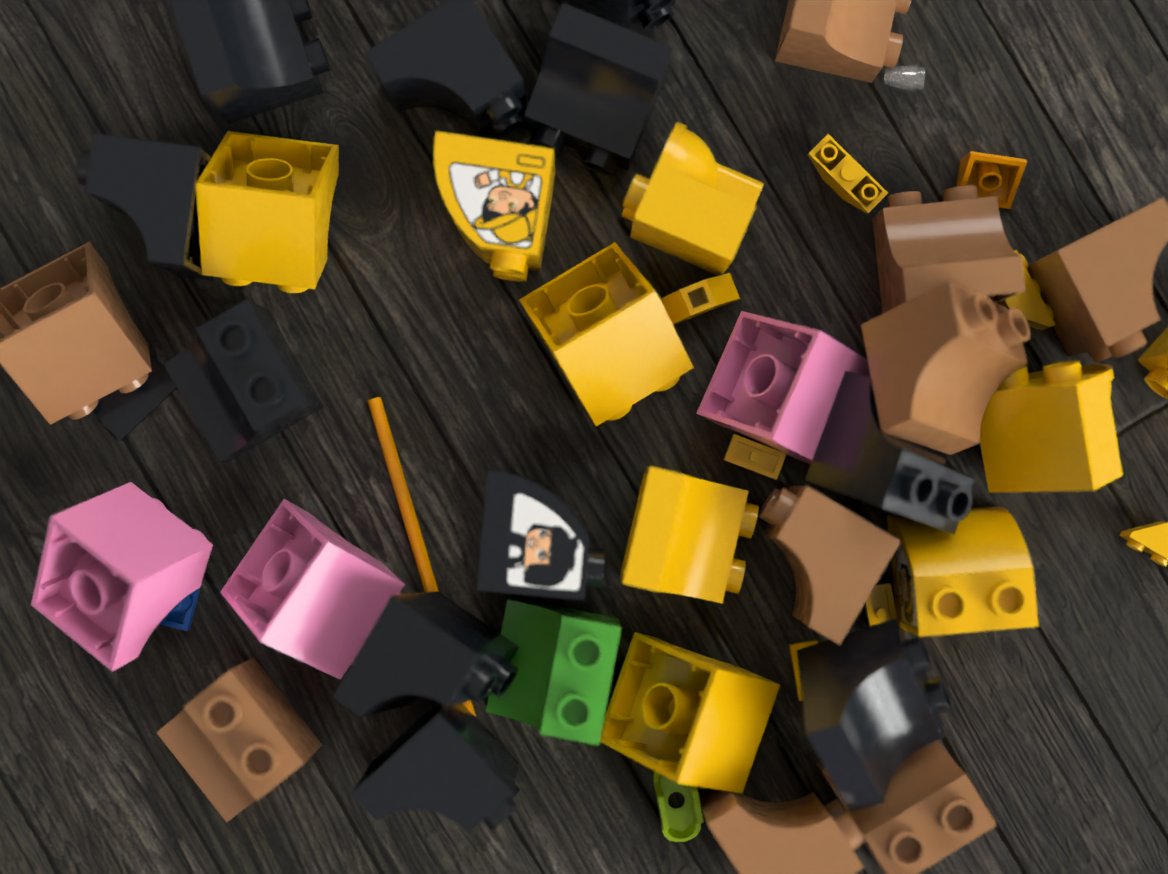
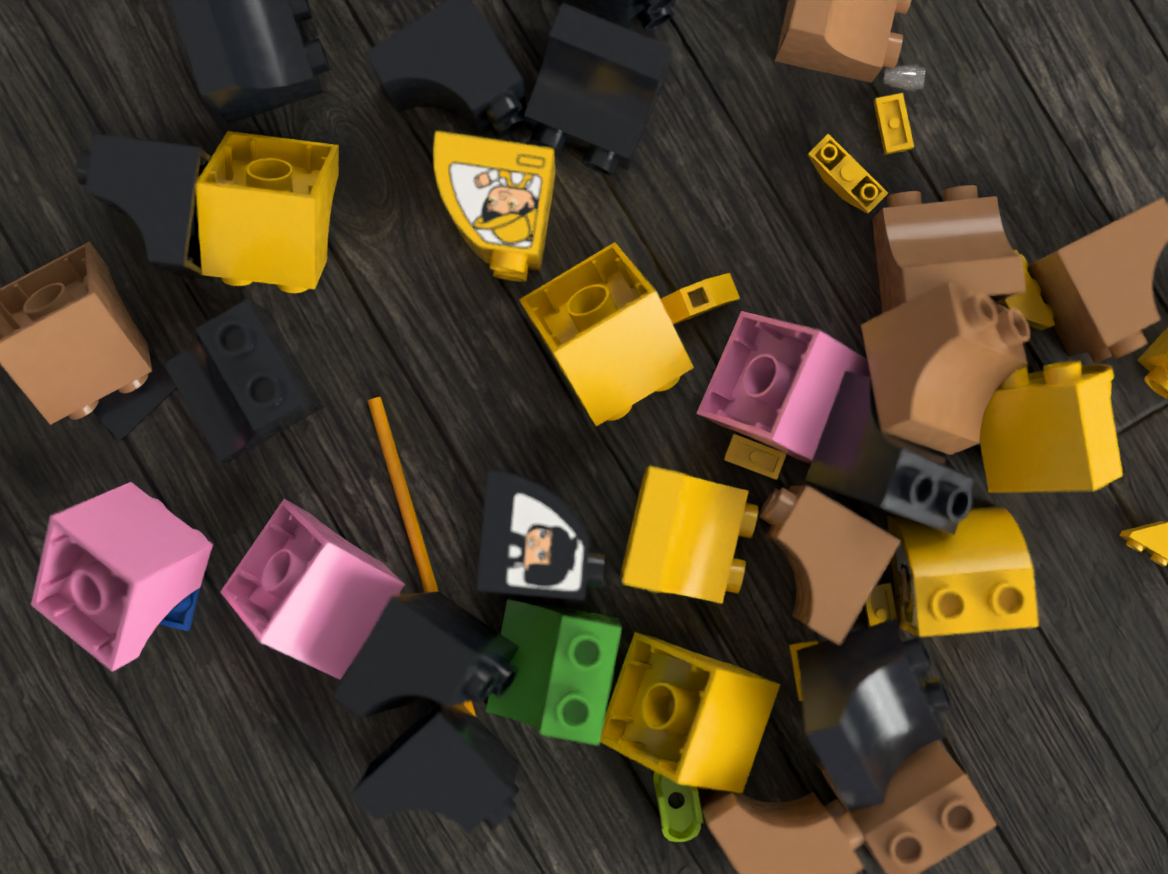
(239, 738): medium nougat brick -> none
(692, 204): yellow piece -> none
(893, 123): none -> yellow plate
(992, 175): light orange slope -> none

